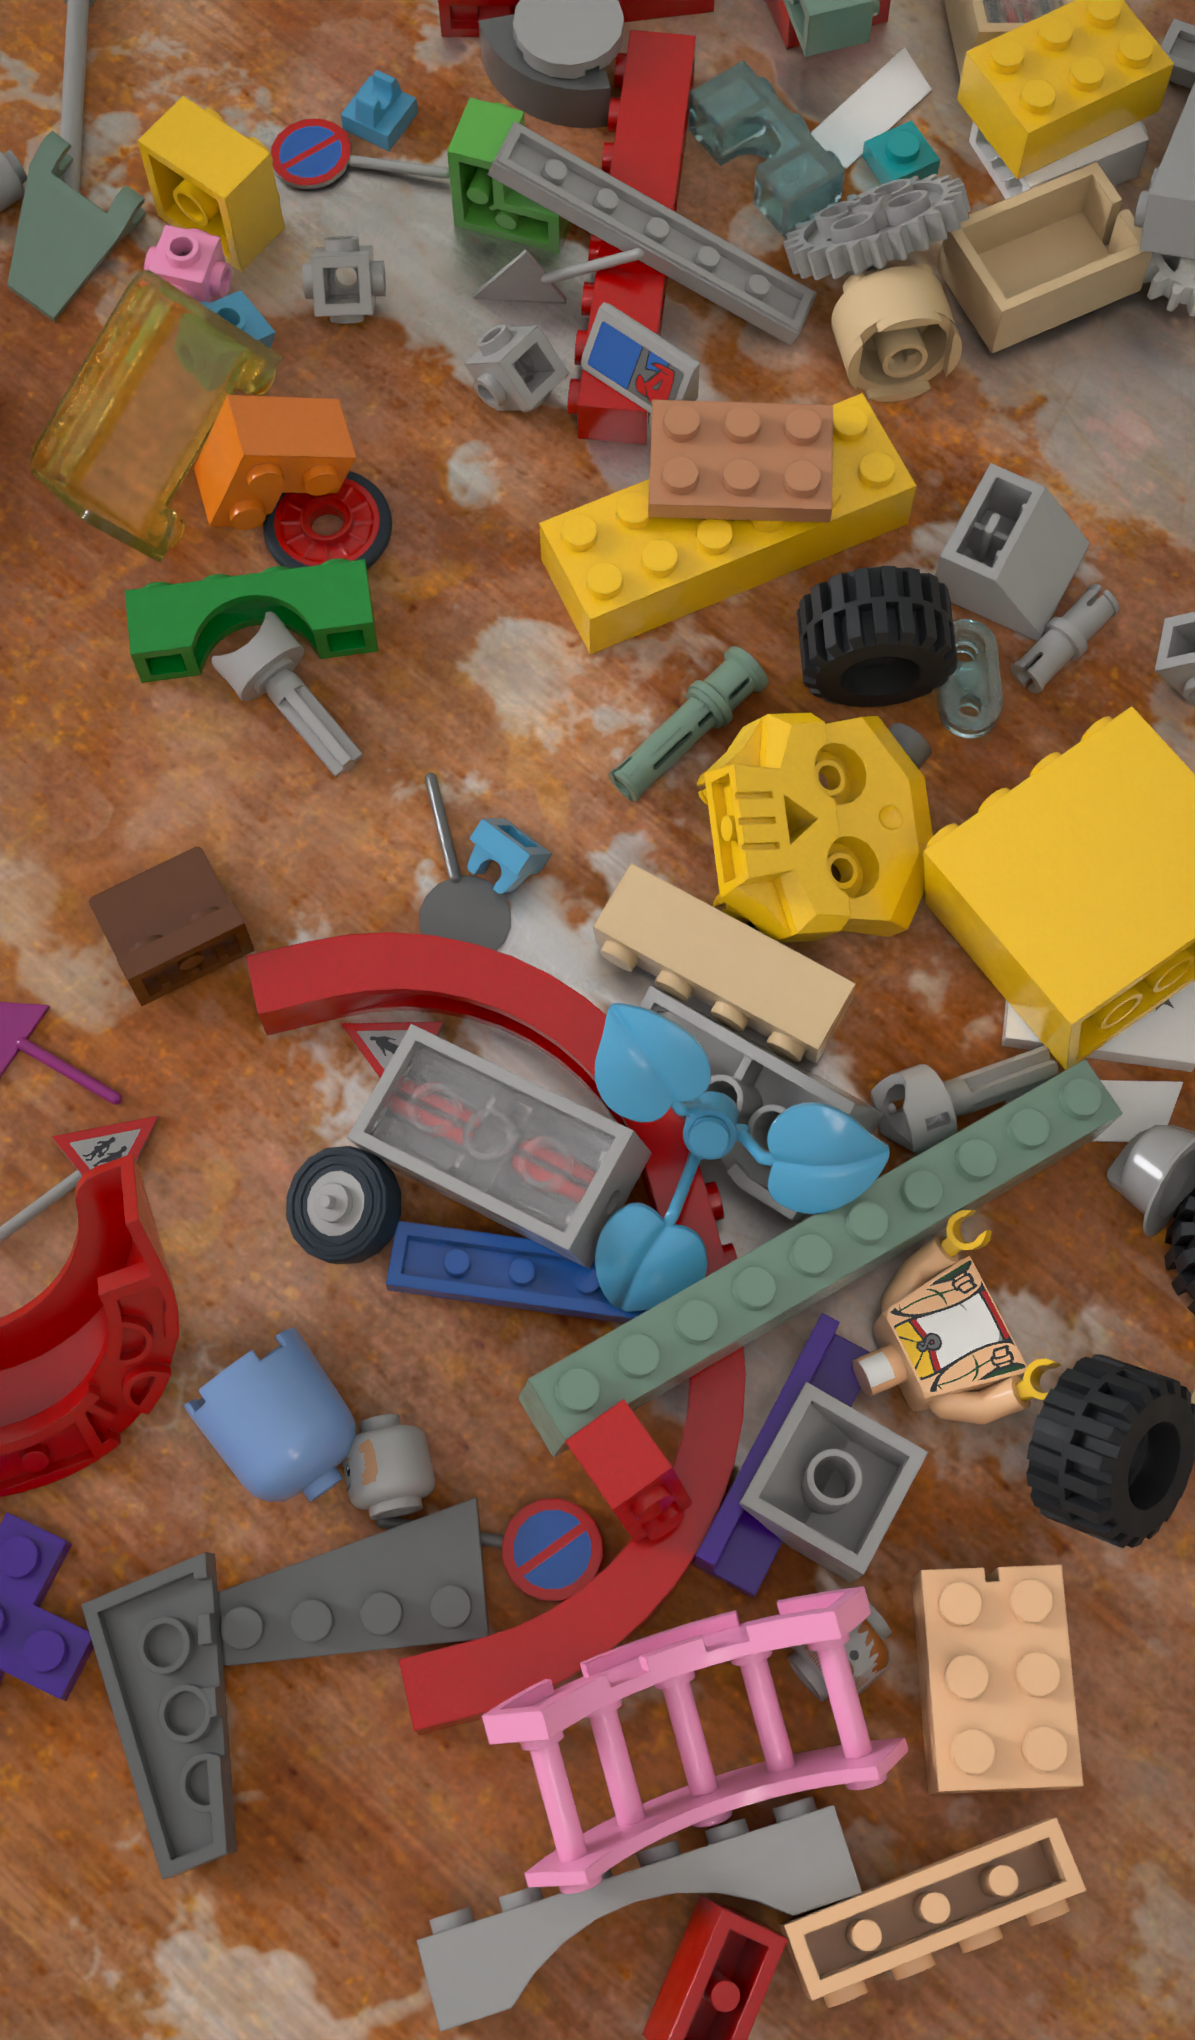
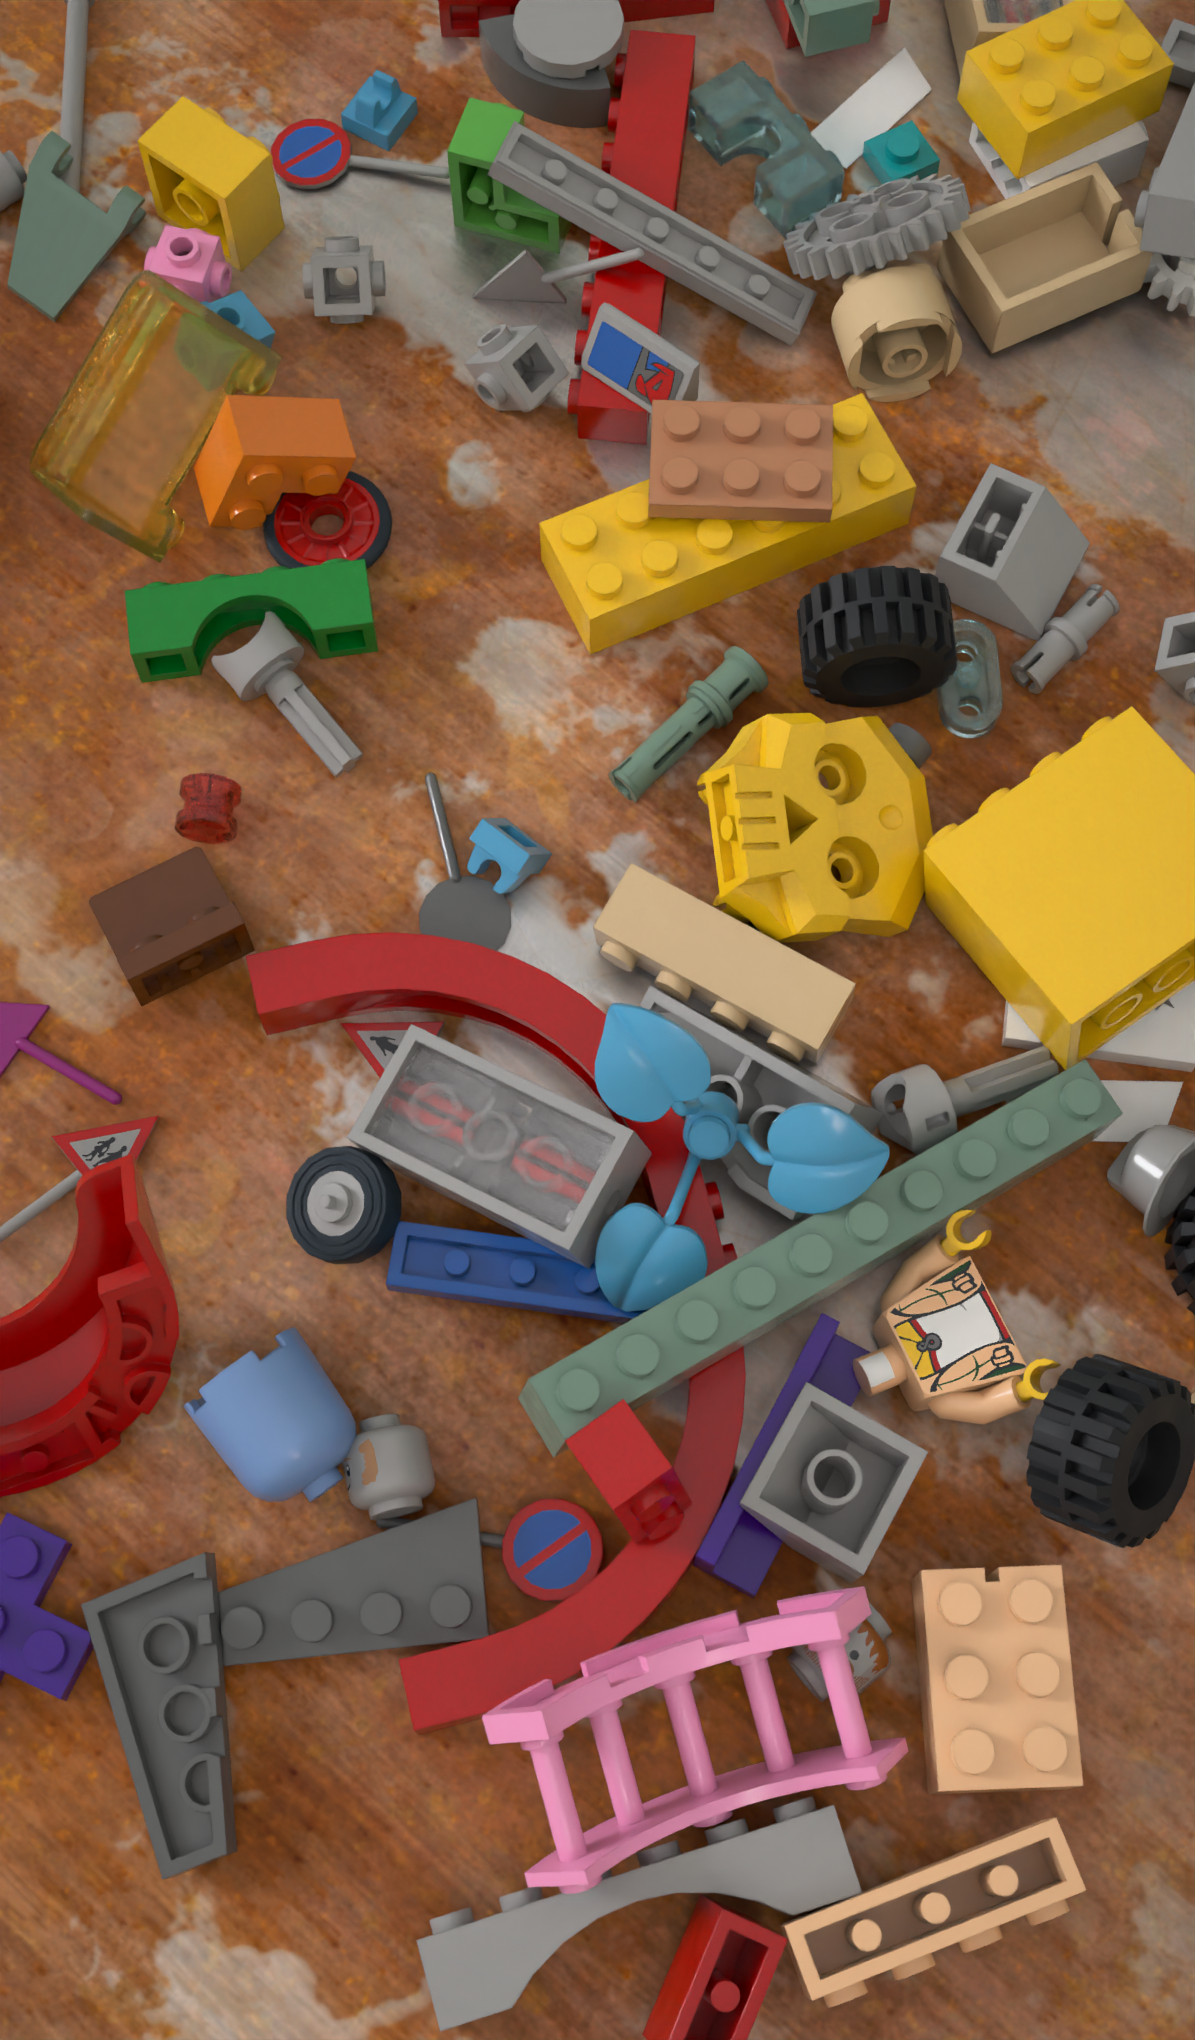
(208, 808): none -> clear red wheel

